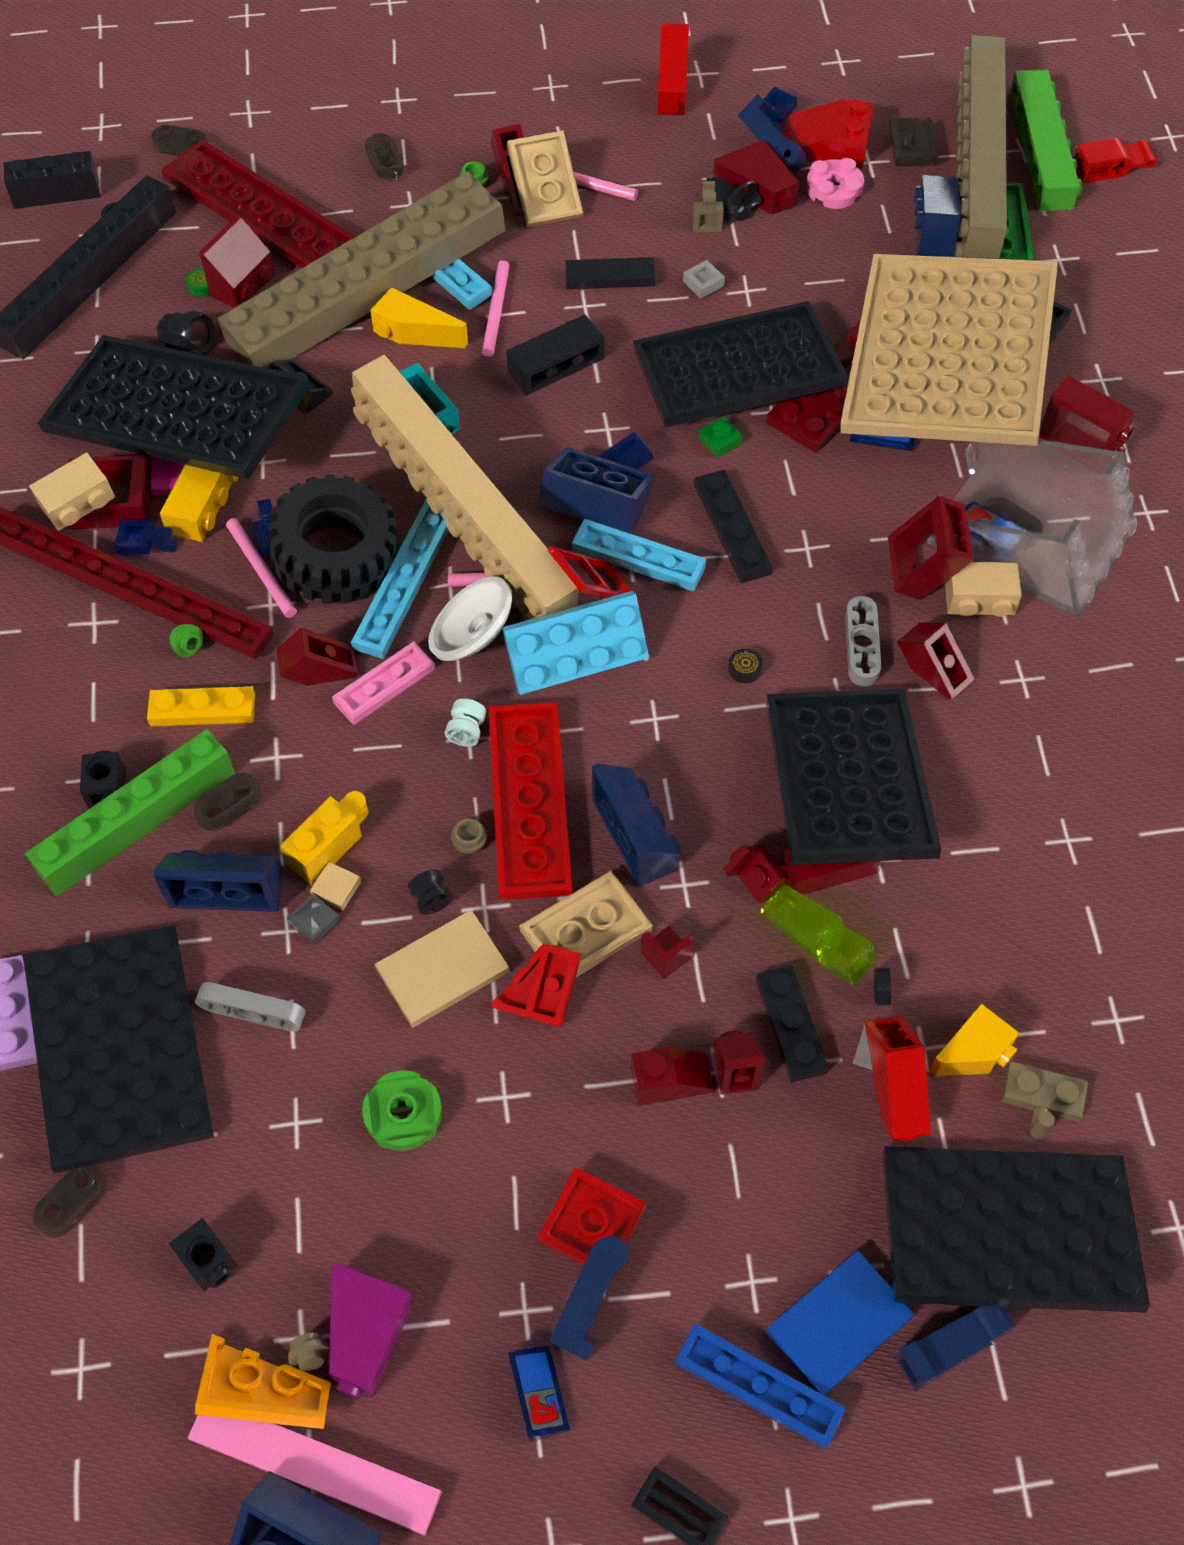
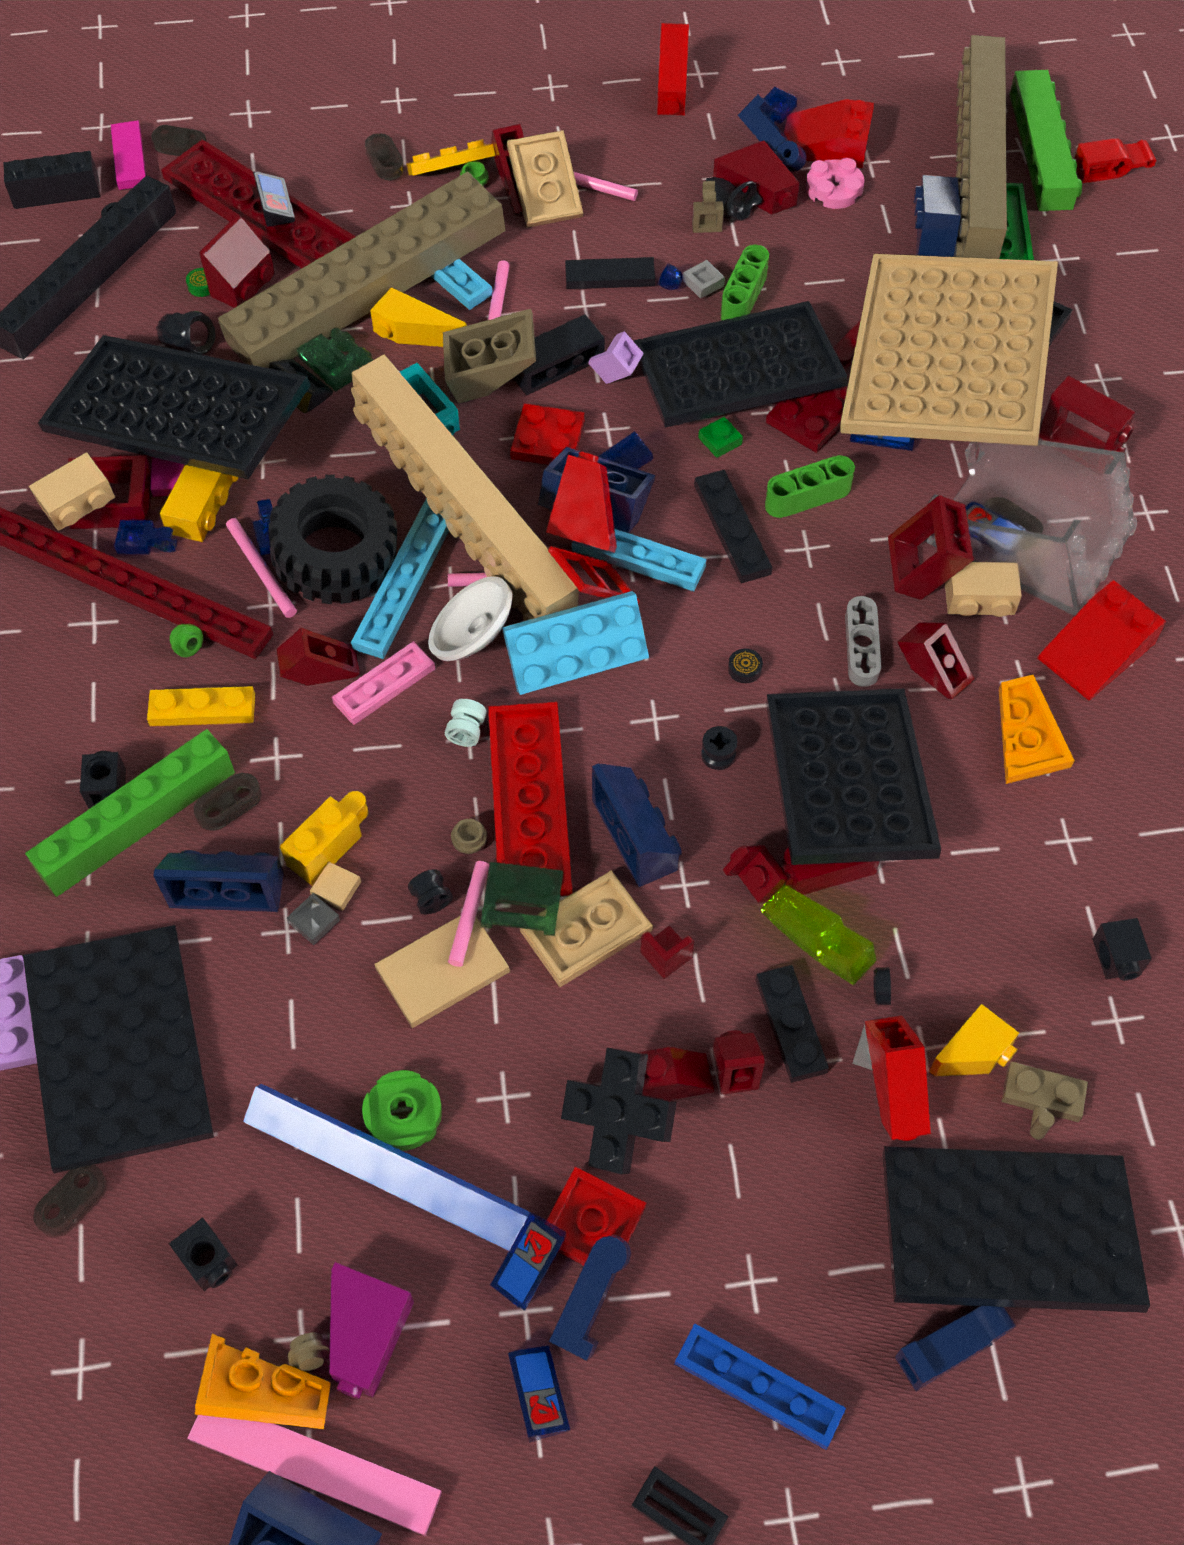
(128, 154): none -> dark pink tile
(250, 1006): light grey beam -> none
(274, 199): none -> slope
(329, 362): none -> clear green plate
(385, 1166): none -> tile
(450, 157): none -> yellow plate
(468, 914): none -> bright pink bar
(488, 354): none -> dark tan slope
(522, 887): none -> clear green plate
(528, 1260): none -> slope
(542, 986): red wing -> none
(545, 433): none -> red plate
(584, 504): none -> red slope
(618, 360): none -> lavender panel
(618, 1110): none -> black plate
(670, 277): none -> clear blue hinge
(713, 754): none -> black wheel
(745, 282): none -> bright green beam
(809, 486): none -> bright green beam
(839, 1323): blue tile -> none
(913, 141): clear smoke plate -> none
(1029, 732): none -> light orange wing
(1102, 640): none -> red slope
(1122, 949): none -> black brick

